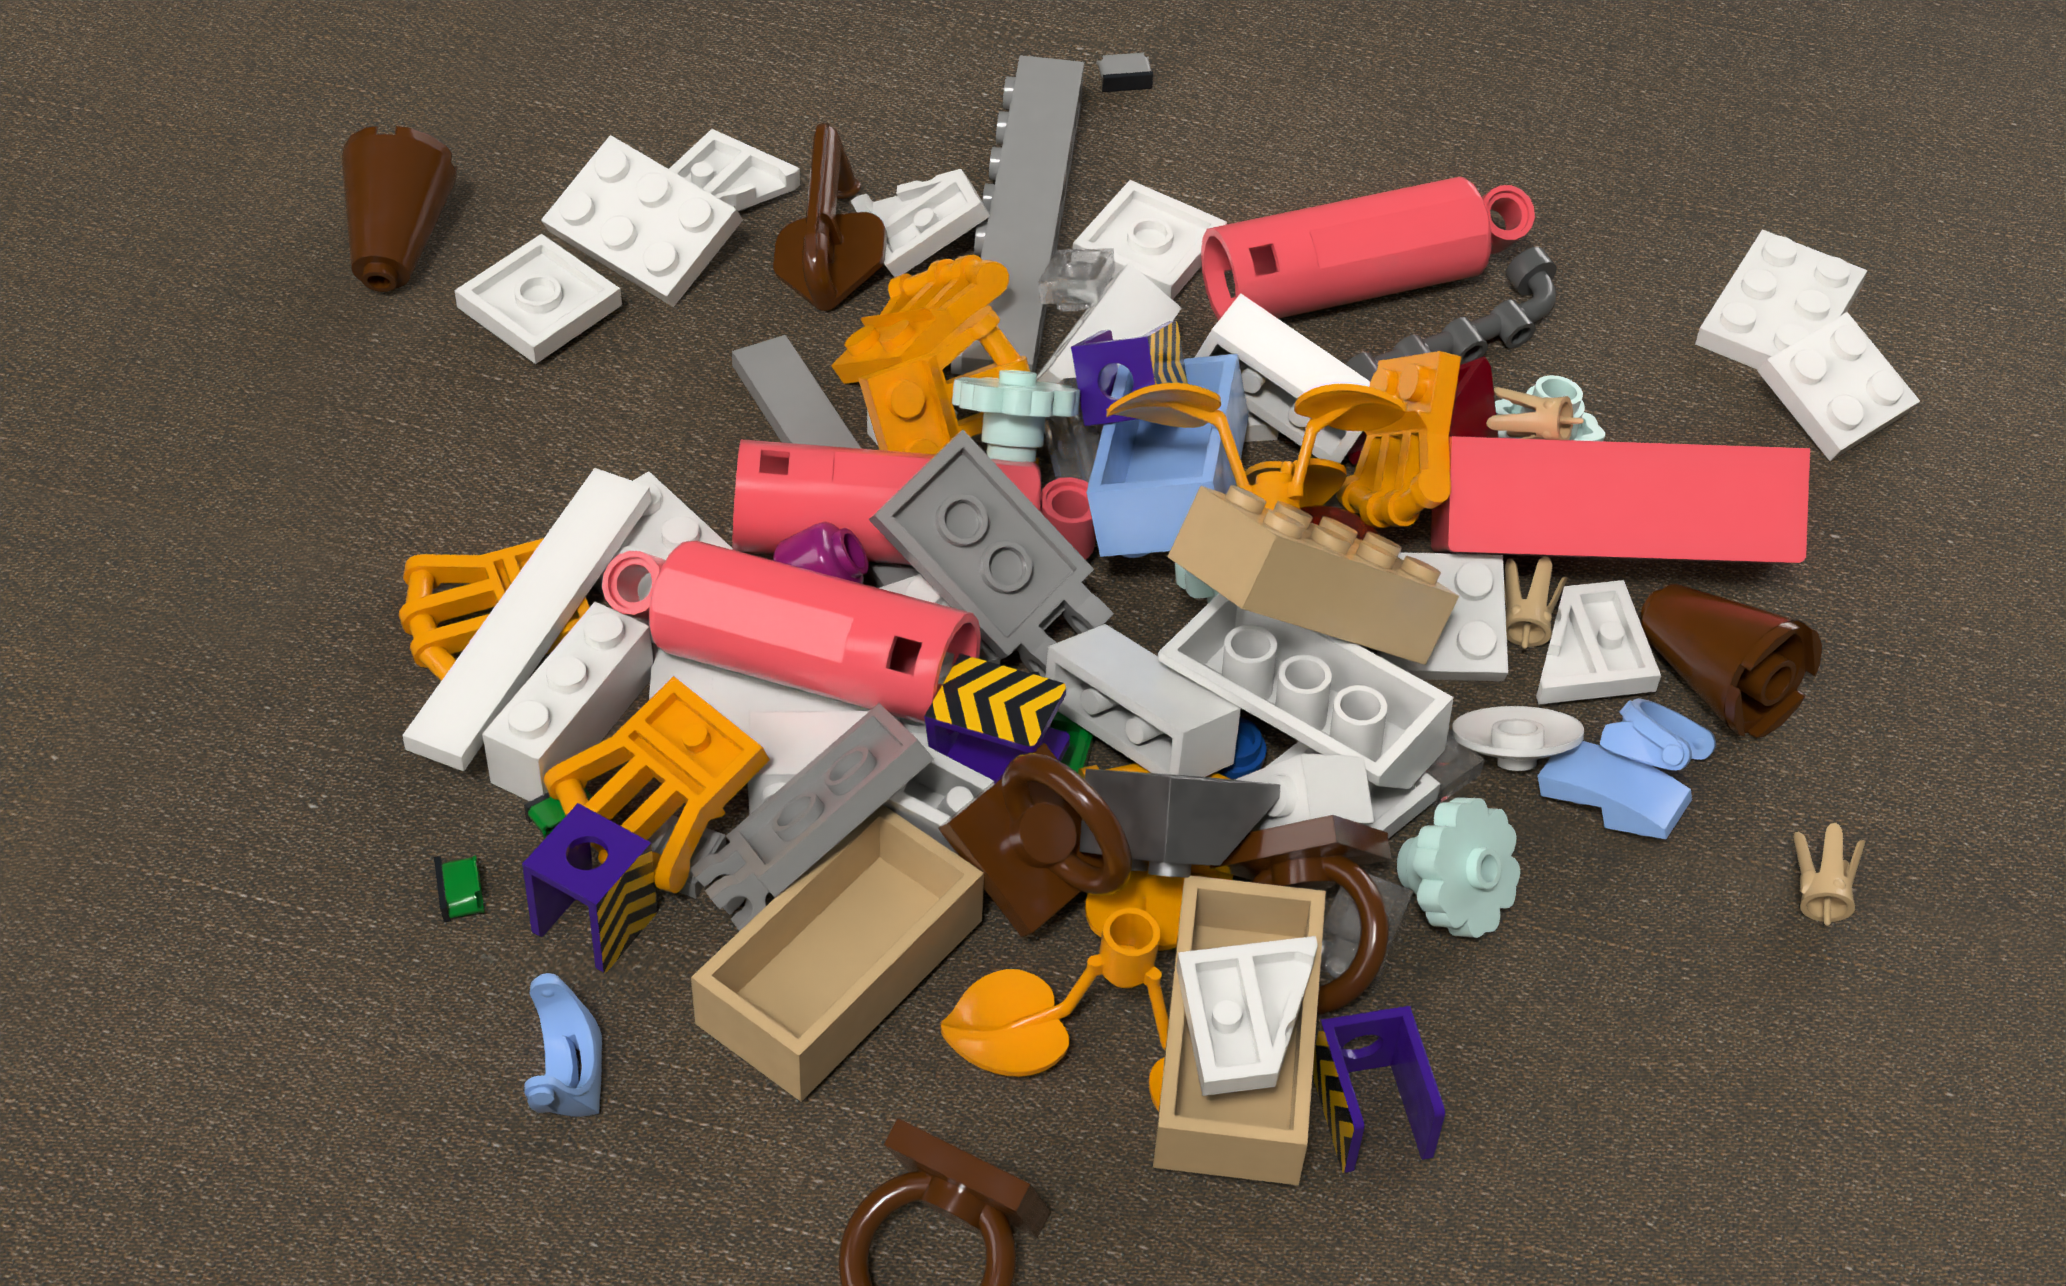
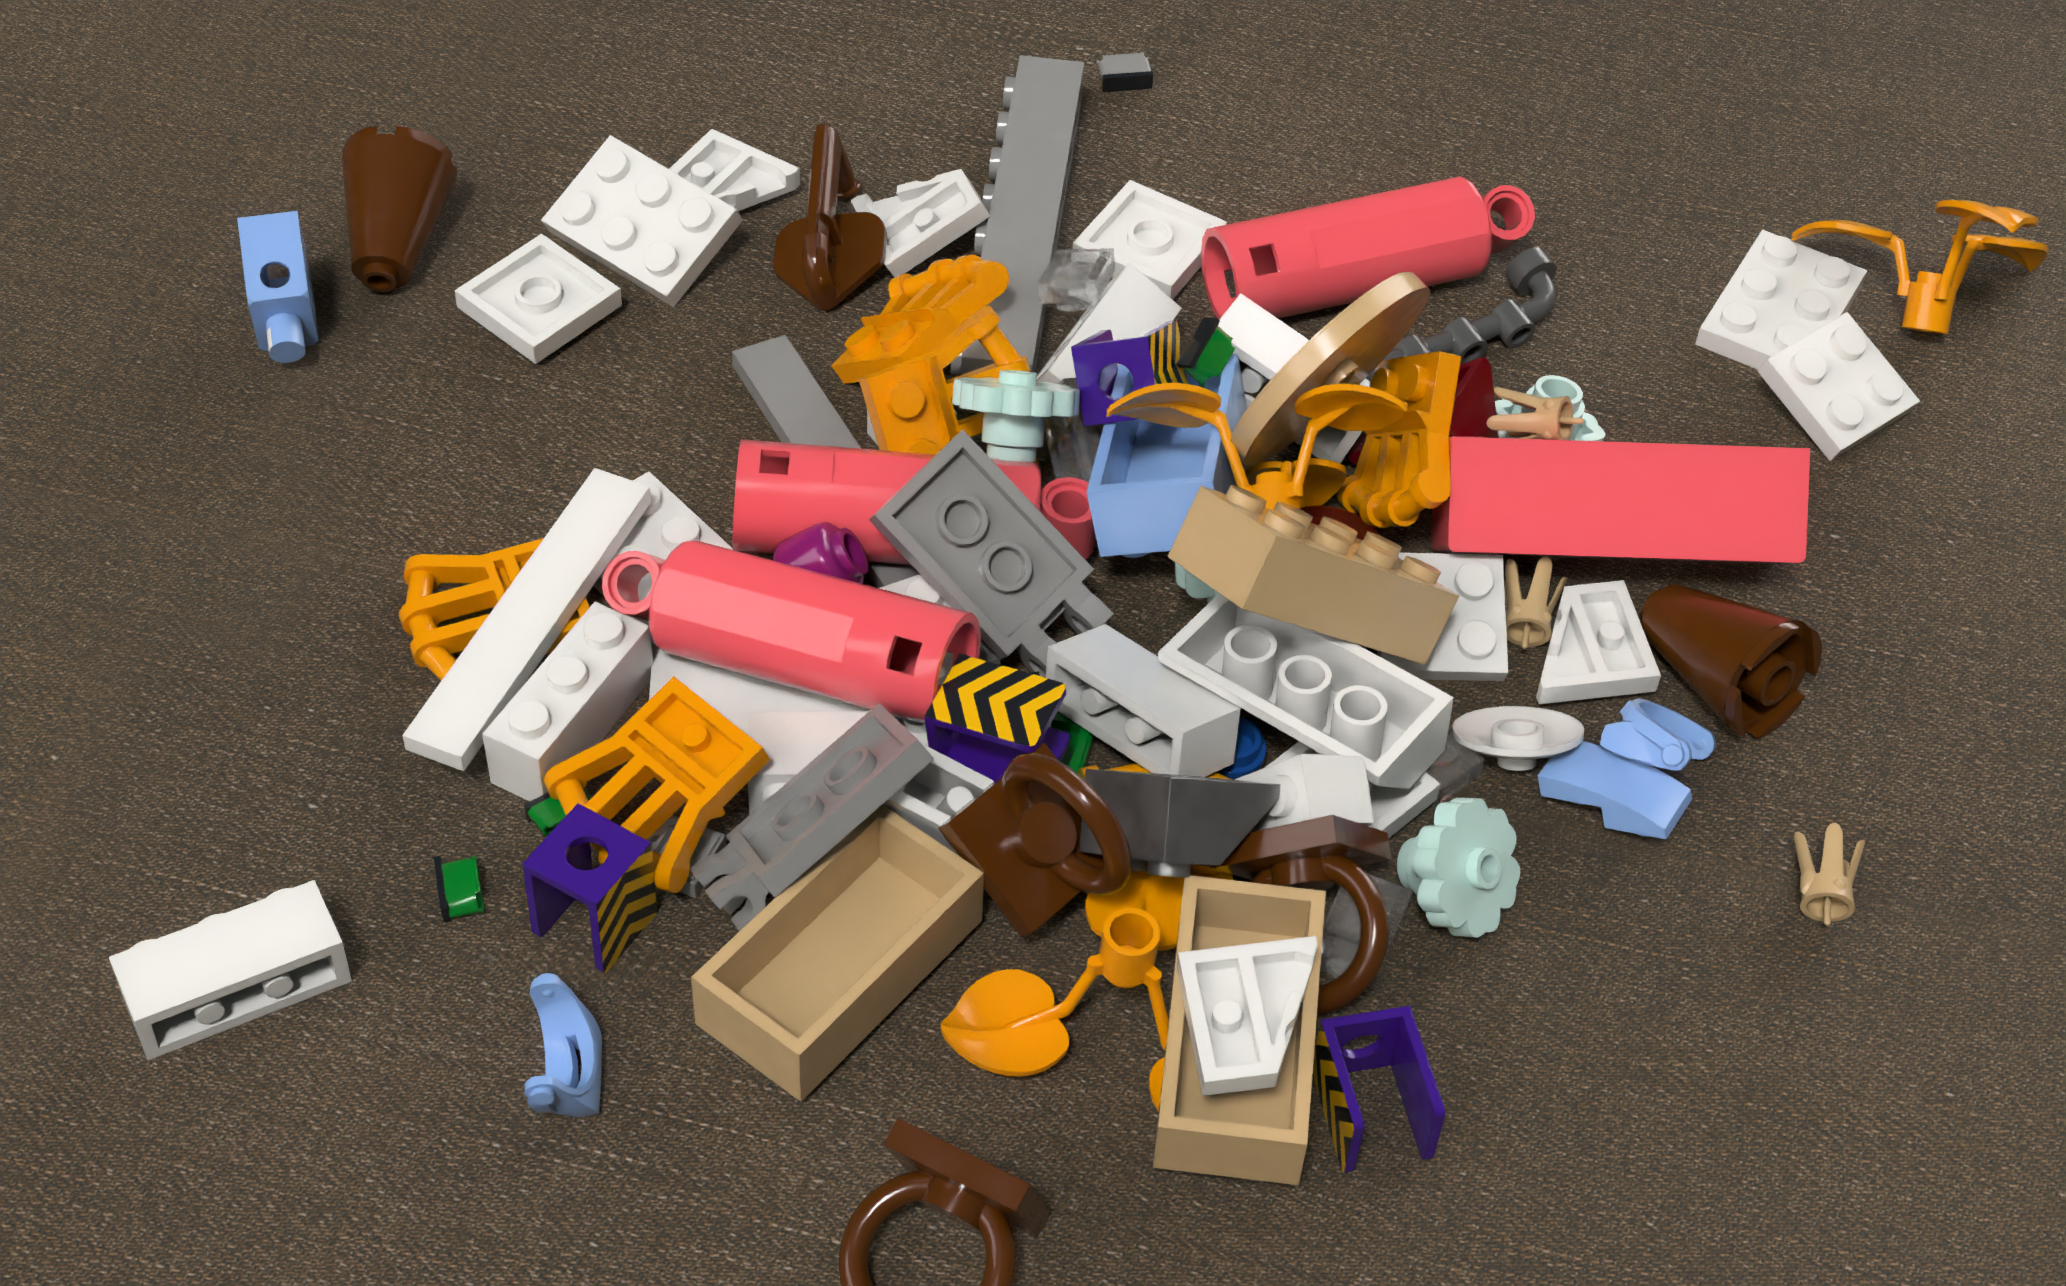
(230, 969): none -> white brick
(284, 306): none -> light blue torso
(1206, 351): none -> piece
(1338, 354): none -> tan plate
(1934, 294): none -> light orange plant

